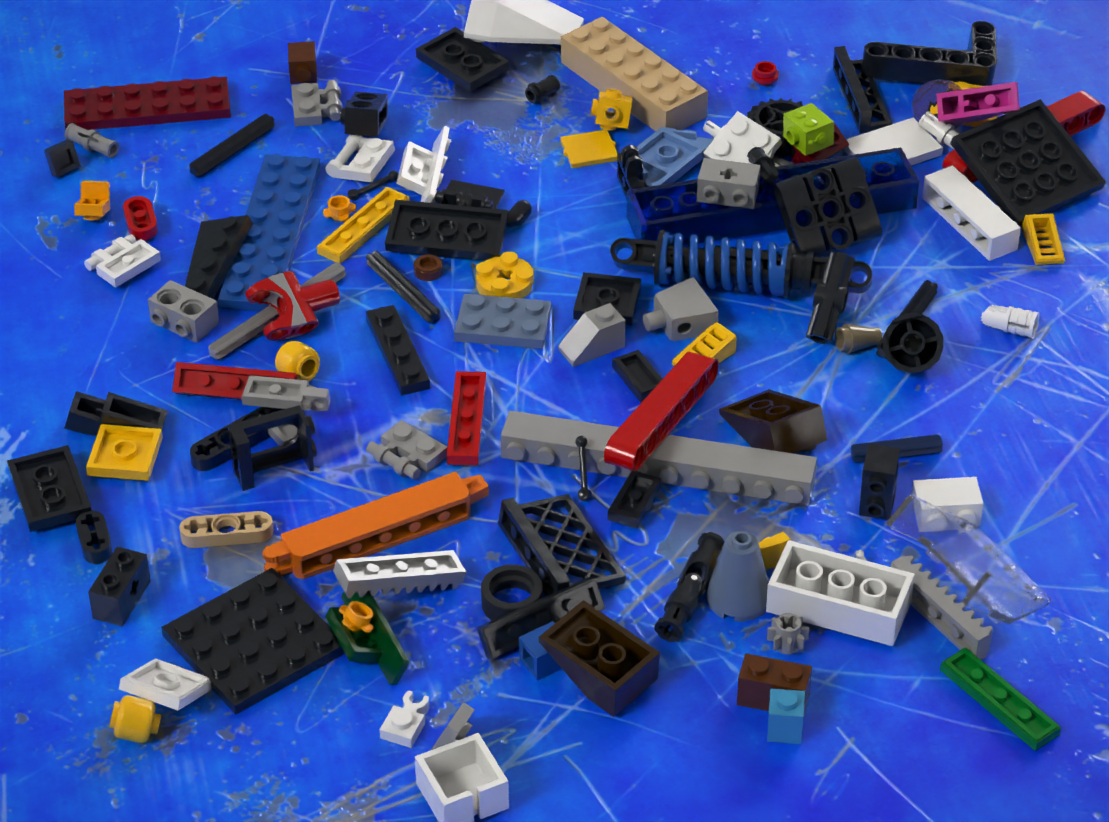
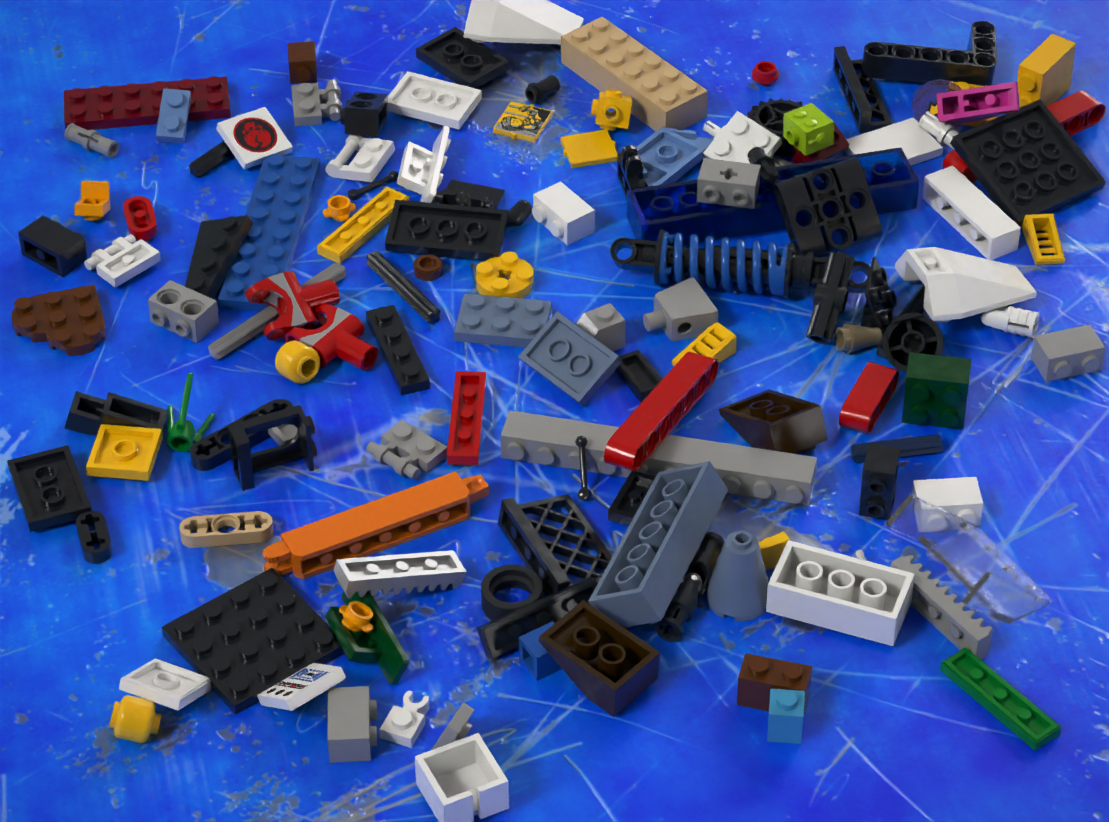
(53, 246): none -> black brick
(62, 158): black tile -> none
(63, 319): none -> reddish brown plate
(119, 586): black brick -> none
(173, 116): none -> medium blue plate
(182, 433): none -> green plant
(217, 380): red plate -> none
(254, 137): none -> tile
(284, 394): light grey hinge -> none
(301, 686): none -> white tile
(337, 338): none -> red connector
(350, 724): none -> light grey brick
(433, 100): none -> white plate
(522, 121): none -> piece
(563, 213): none -> white brick
(570, 358): none -> sand blue plate
(603, 289): black plate -> none
(659, 545): none -> sand blue brick
(787, 633): light grey gear -> none
(868, 397): none -> red beam
(879, 299): none -> black hinge
(936, 390): none -> dark green brick
(962, 283): none -> white wedge
(1046, 71): none -> yellow brick
(1068, 353): none -> light grey brick

